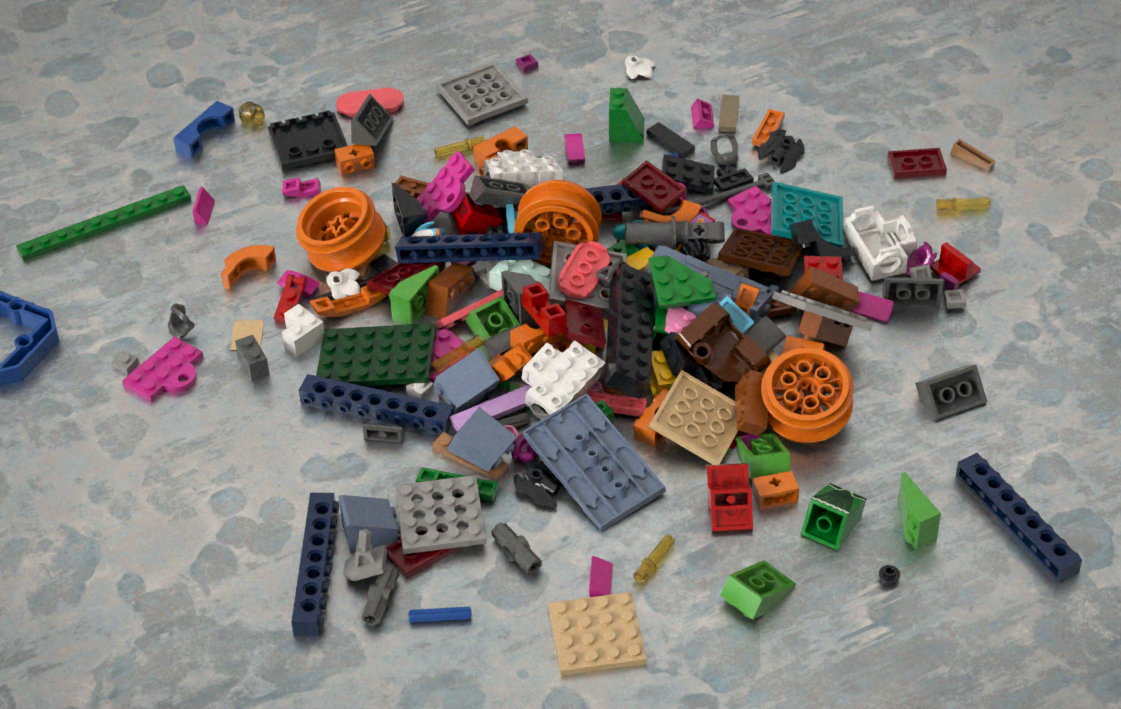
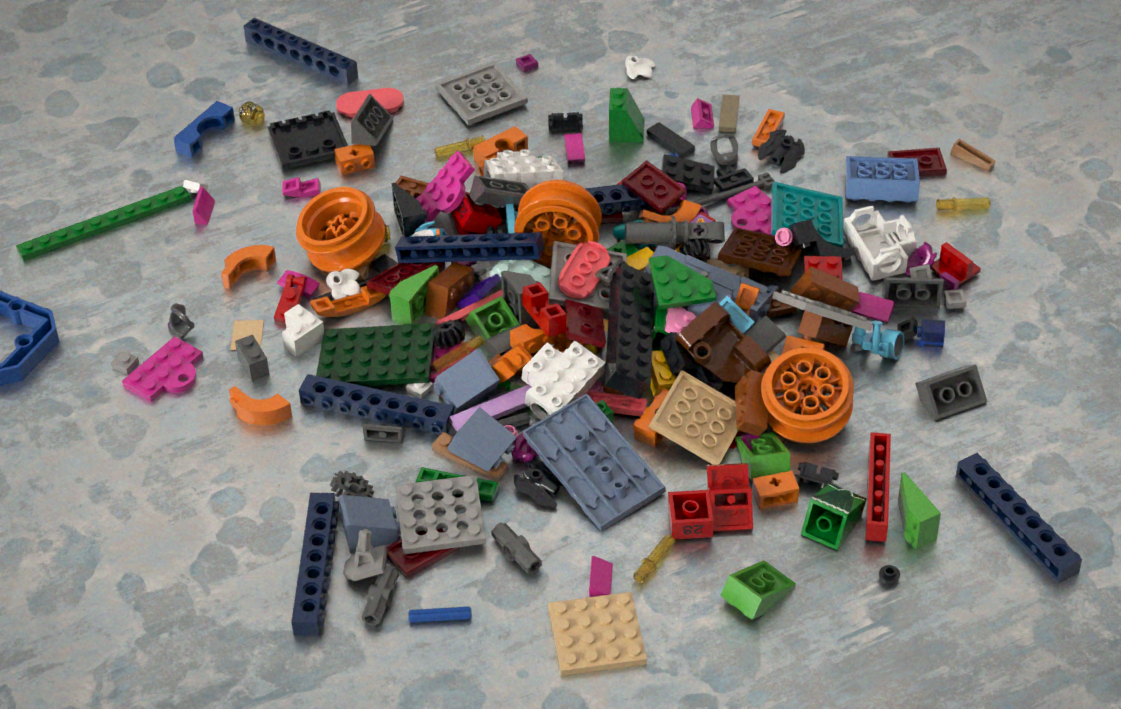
(194, 186): none -> white plate
(261, 411): none -> orange arch
(301, 51): none -> dark blue brick
(351, 485): none -> dark grey gear
(448, 334): none -> black gear
(478, 291): none -> dark purple tile
(572, 122): none -> black hinge
(690, 514): none -> red brick
(784, 237): none -> bright pink plate
(809, 474): none -> black hinge
(878, 487): none -> red brick
(882, 179): none -> medium blue slope
(886, 343): none -> medium azure piece
(908, 327): none -> black plate
(931, 333): none -> clear blue brick

